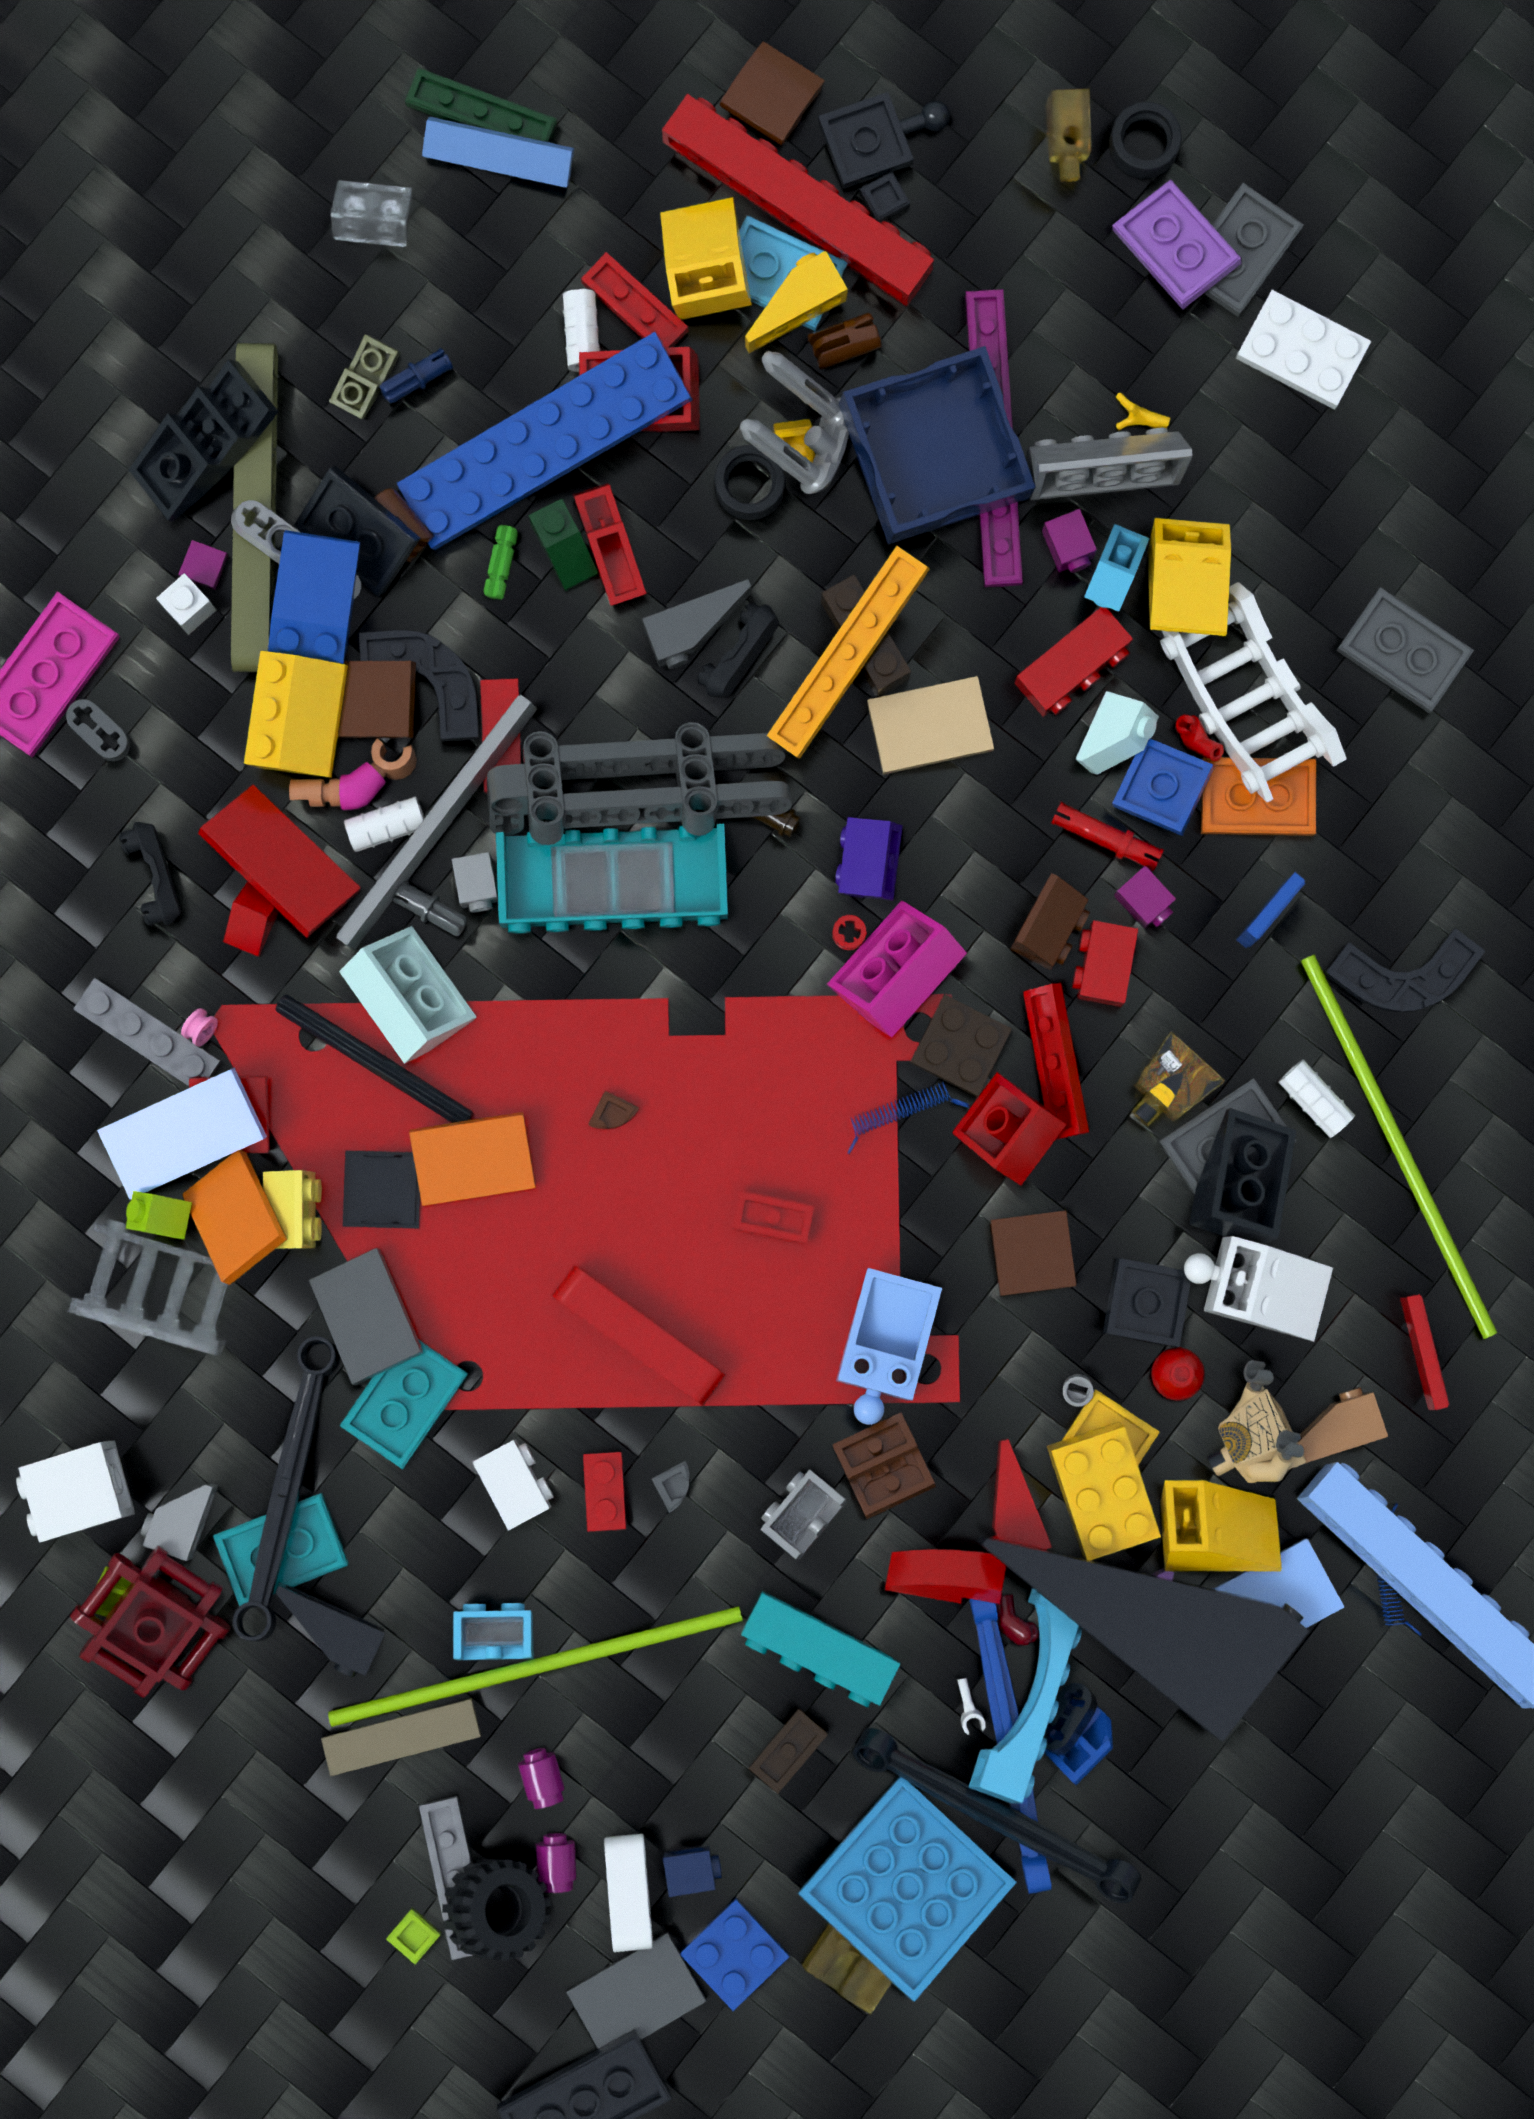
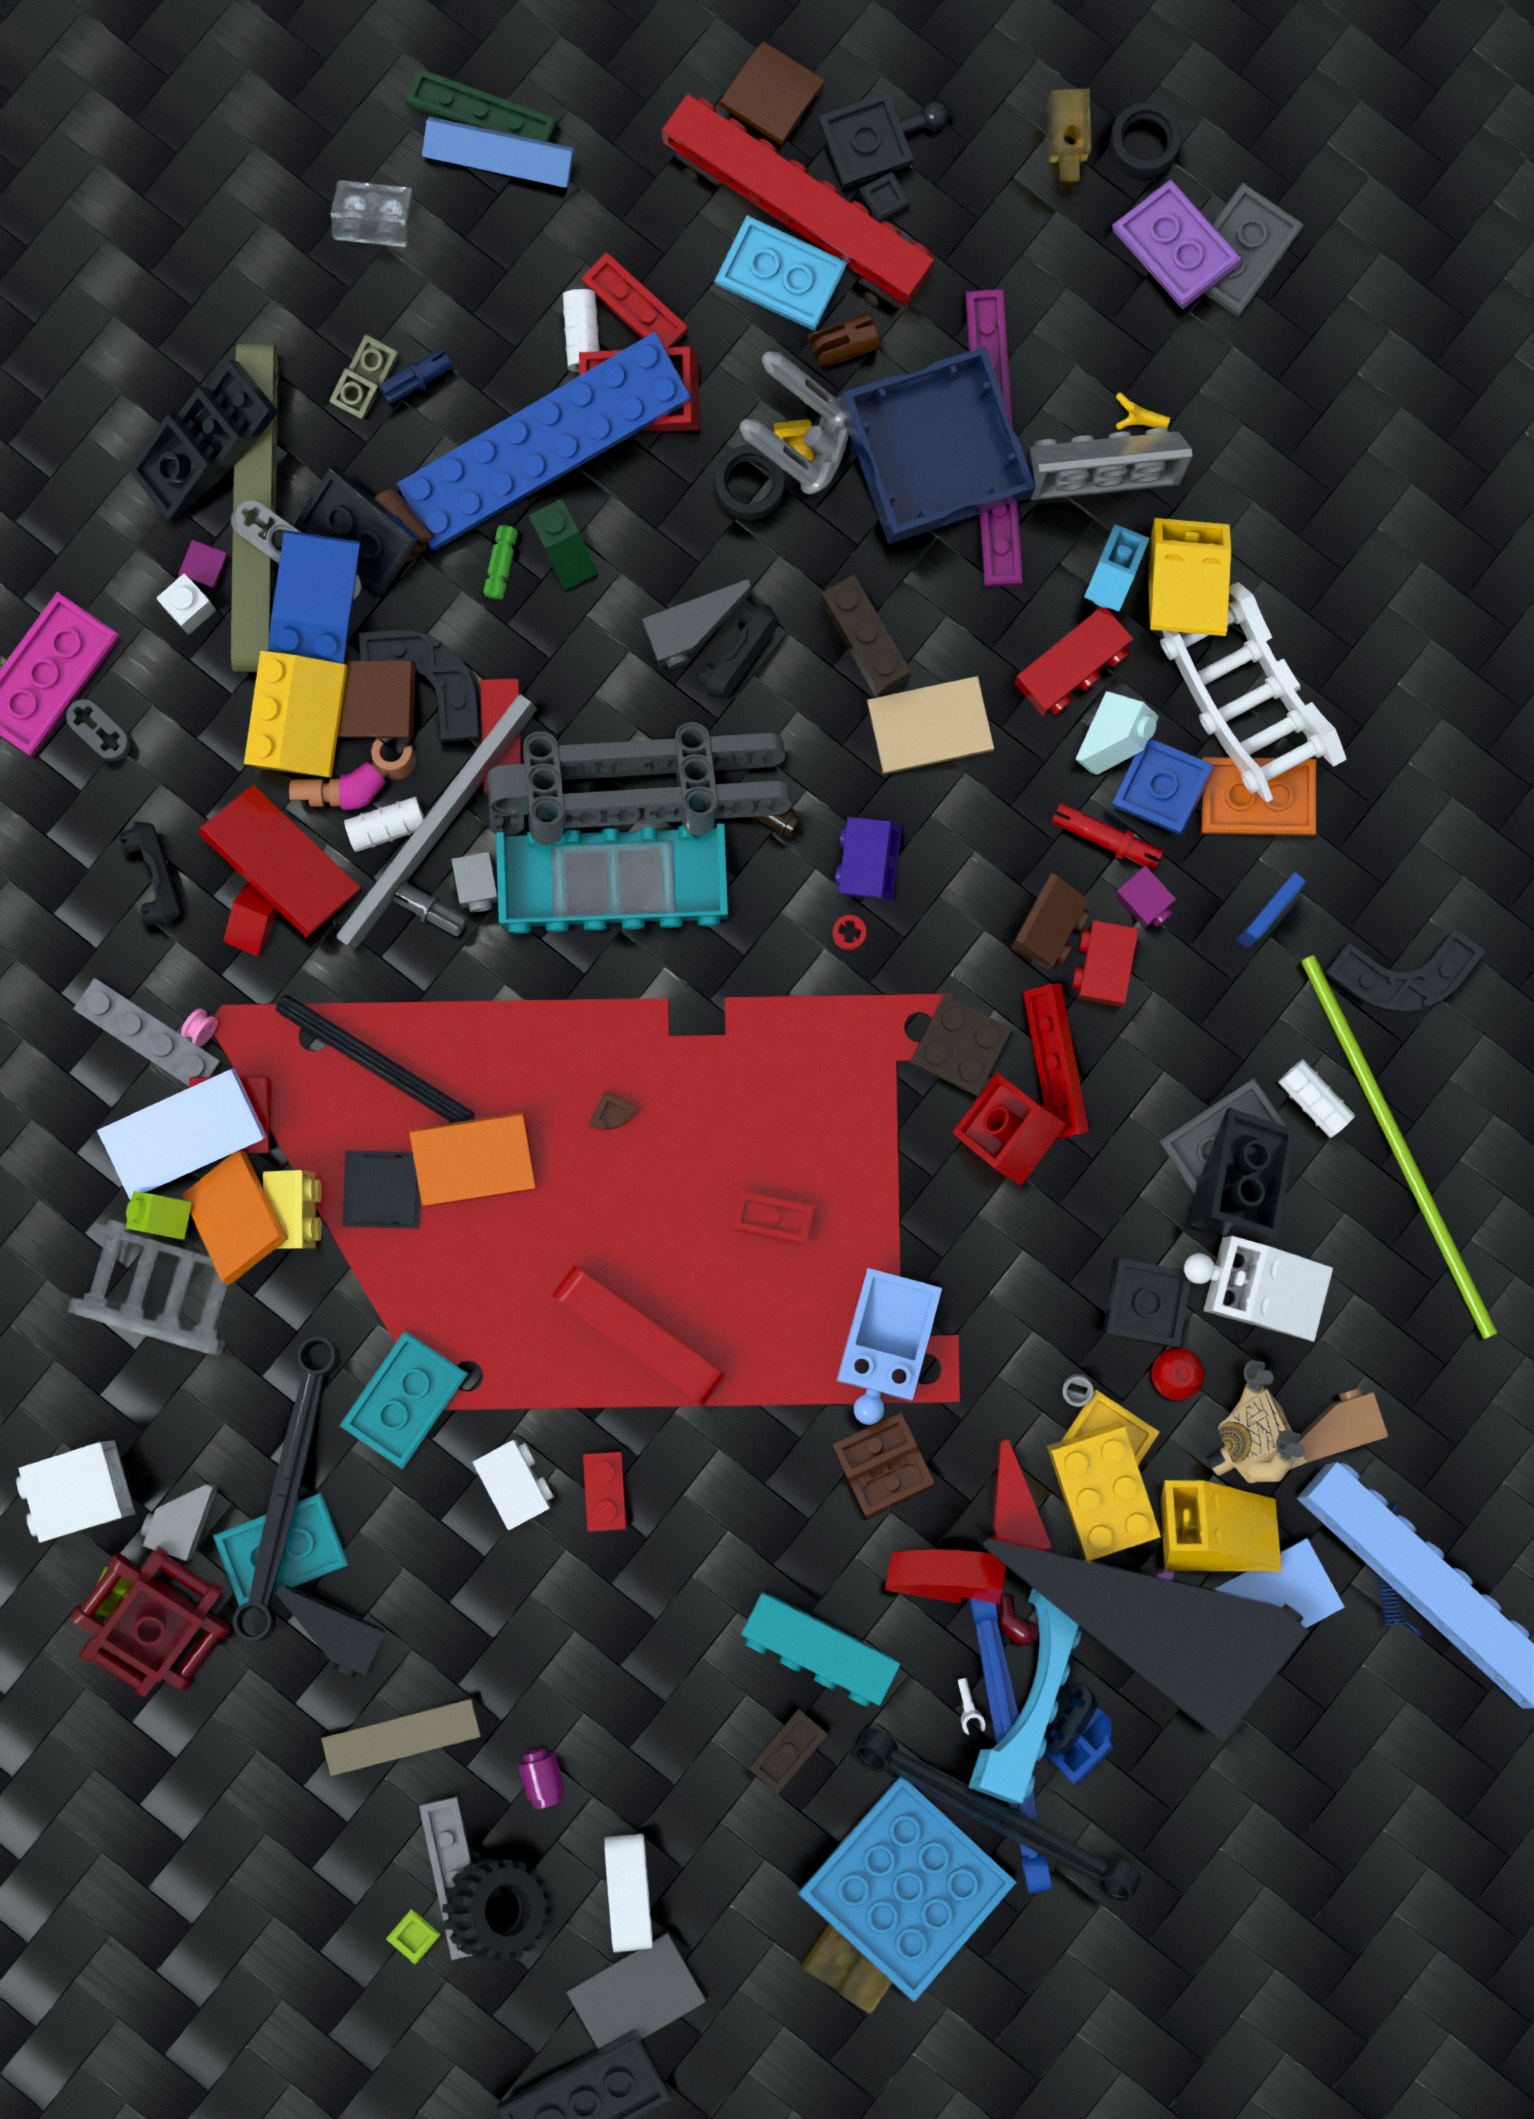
(366, 1316): dark grey tile -> none
(407, 993): light aqua slope -> none
(493, 1634): medium azure window -> none
(535, 1666): lime piece -> none
(556, 1862): magenta brick -> none
(609, 544): red slope -> none
(673, 1485): dark grey tile -> none
(691, 1871): dark blue brick -> none
(704, 259): yellow slope -> none
(734, 1954): blue plate -> none
(802, 1514): light grey window -> none
(805, 294): yellow slope -> none
(848, 652): light orange plate -> none
(897, 968): dark pink slope -> none
(958, 1102): blue piece -> none
(1033, 1253): reddish brown tile -> none
(1069, 542): magenta brick -> none
(1173, 1081): torso -> none
(1196, 738): red arm -> none
(1303, 349): white plate -> none
(1405, 650): dark grey tile -> none
(1424, 1352): red tile -> none

